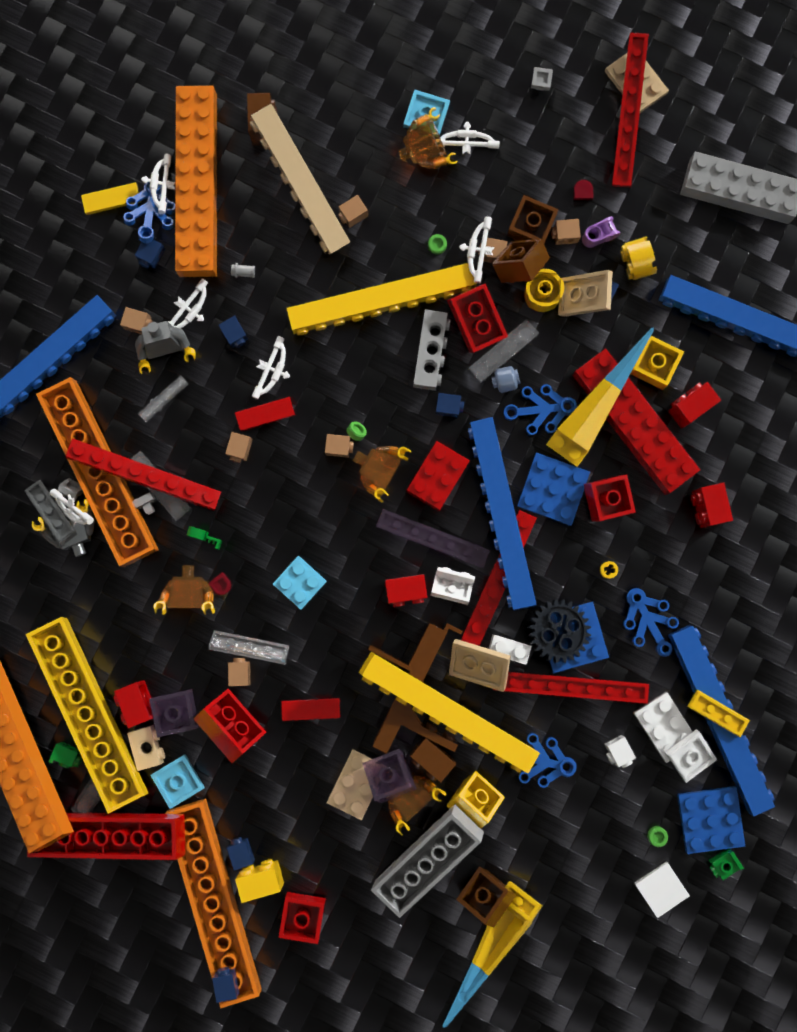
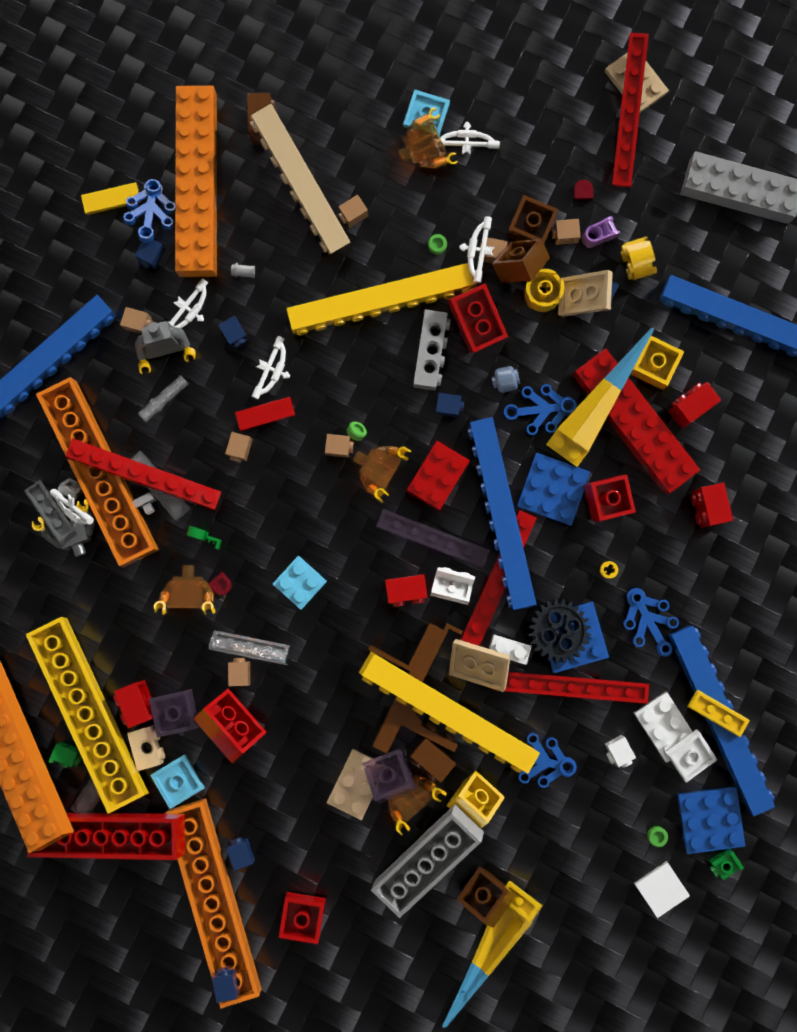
(166, 162): white piece -> none
(259, 880): yellow brick -> none
(311, 709): red tile -> none
(503, 351): clear plate -> none
(541, 79): light grey tile -> none

